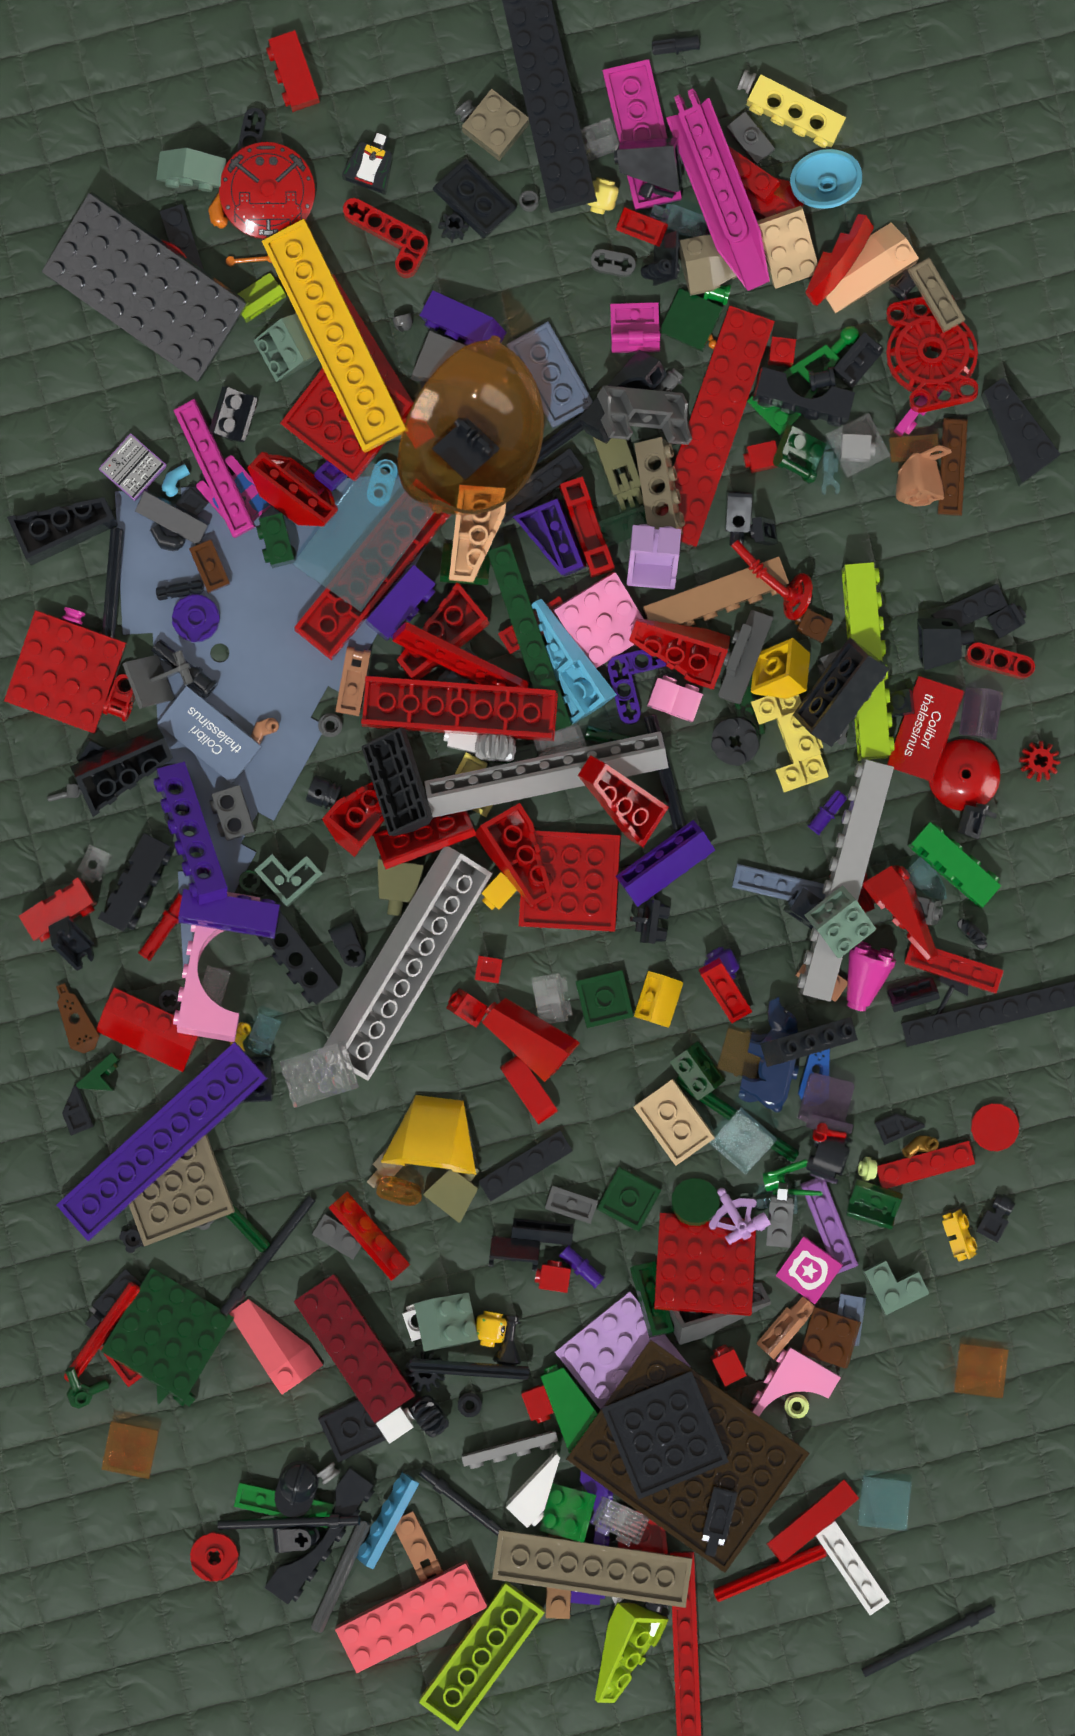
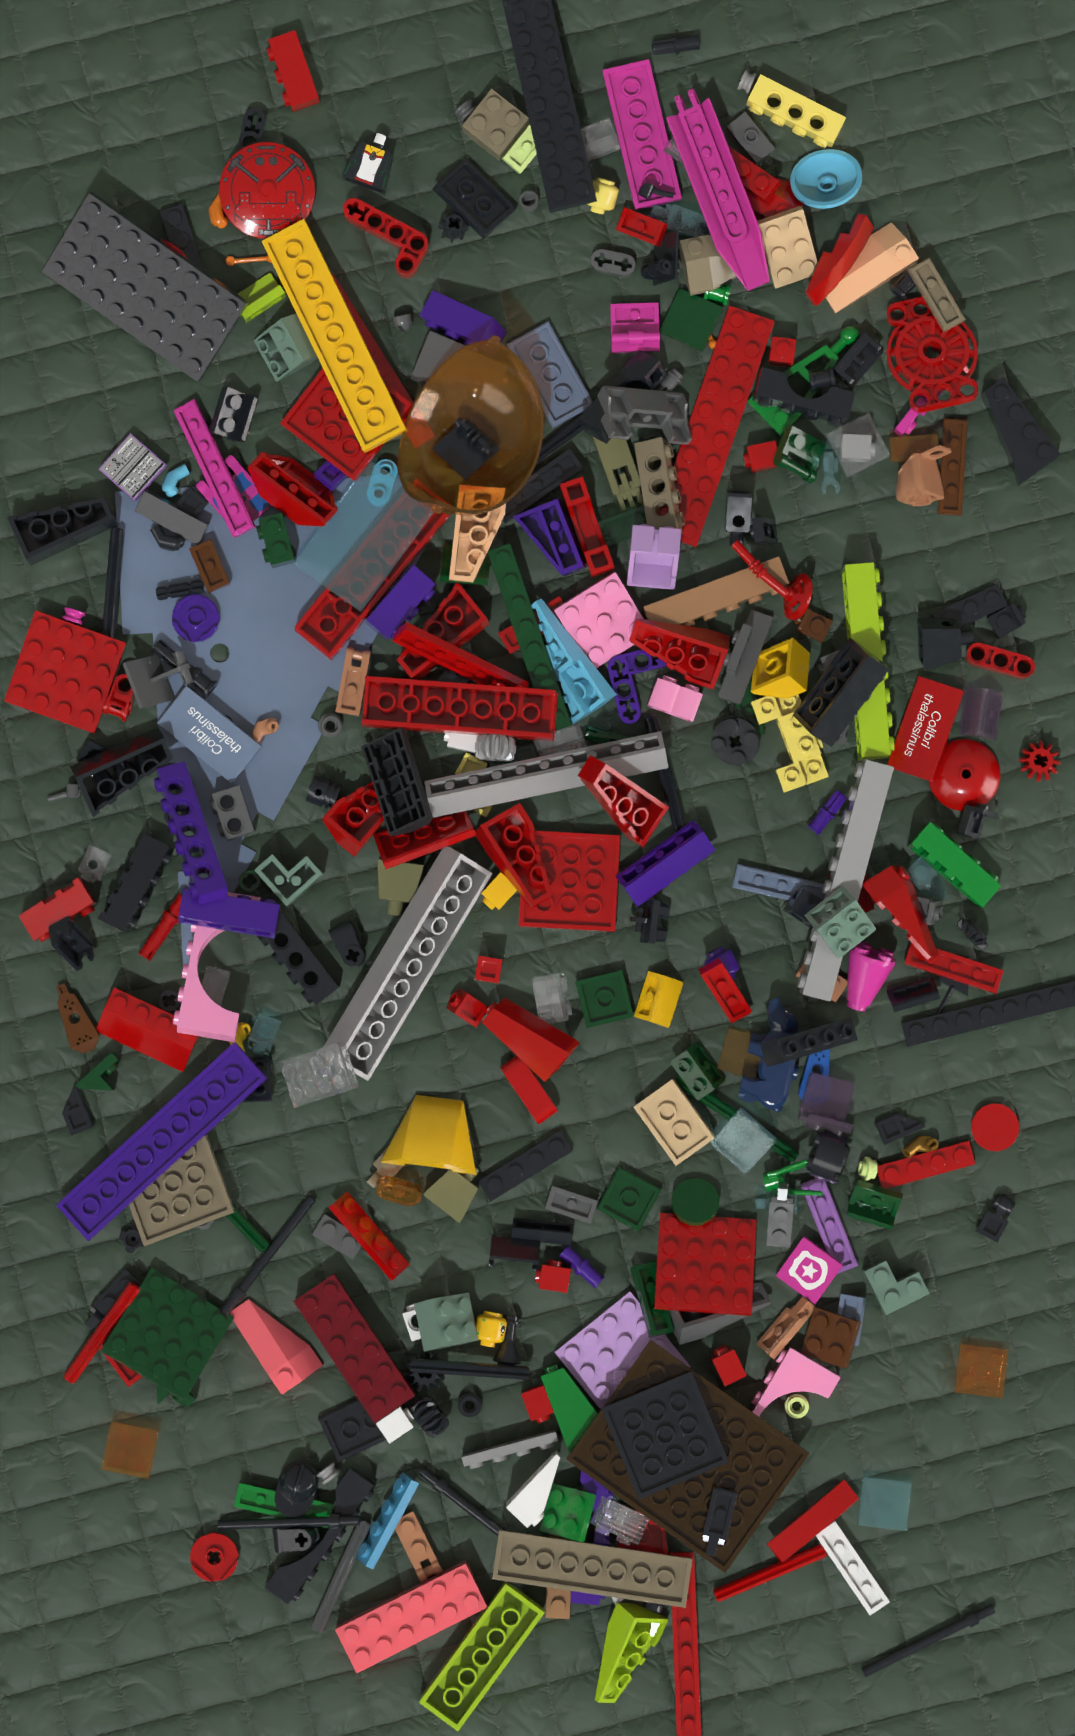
(79, 1393): dark green piece -> none
(190, 168): sand green brick -> none
(521, 151): none -> yellowish green plate
(651, 161): black slope -> none
(742, 1228): lavender piece -> none
(822, 1131): red hand -> none
(901, 703): black plate -> none
(959, 1225): yellow hinge -> none

